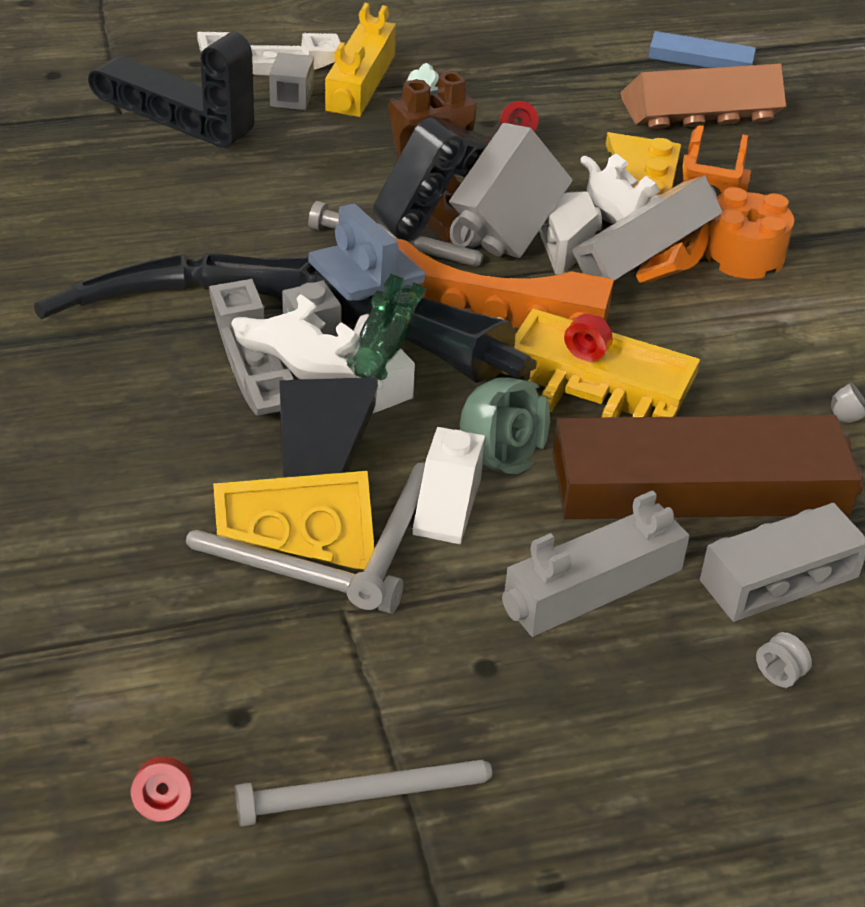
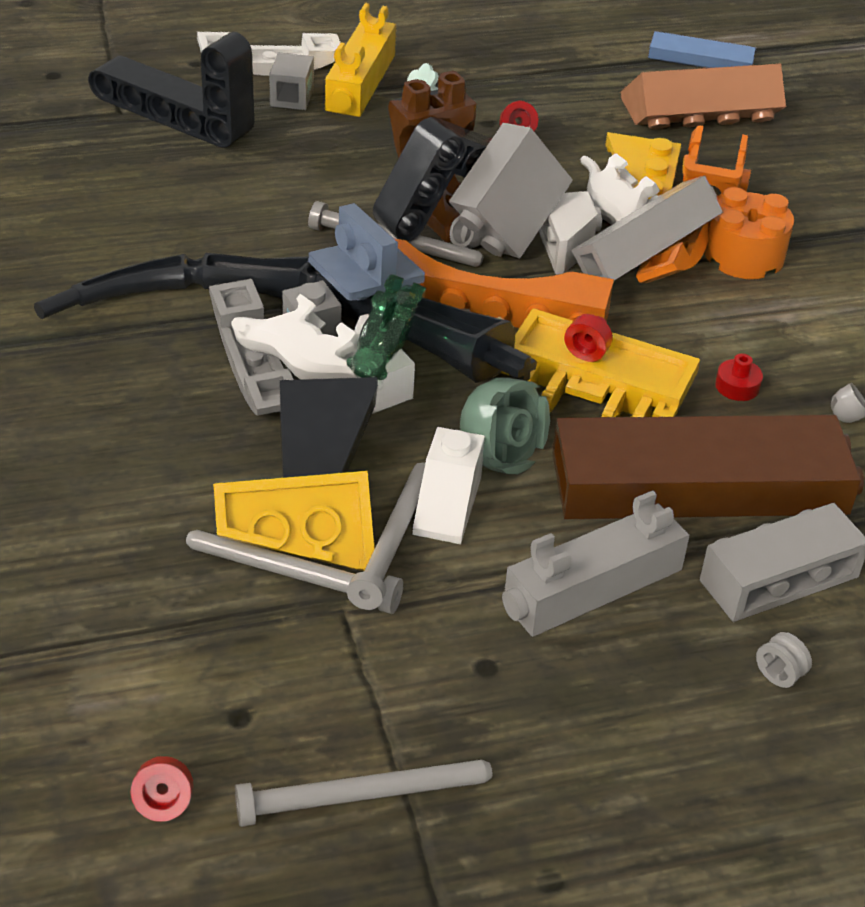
(739, 378): none -> red tile

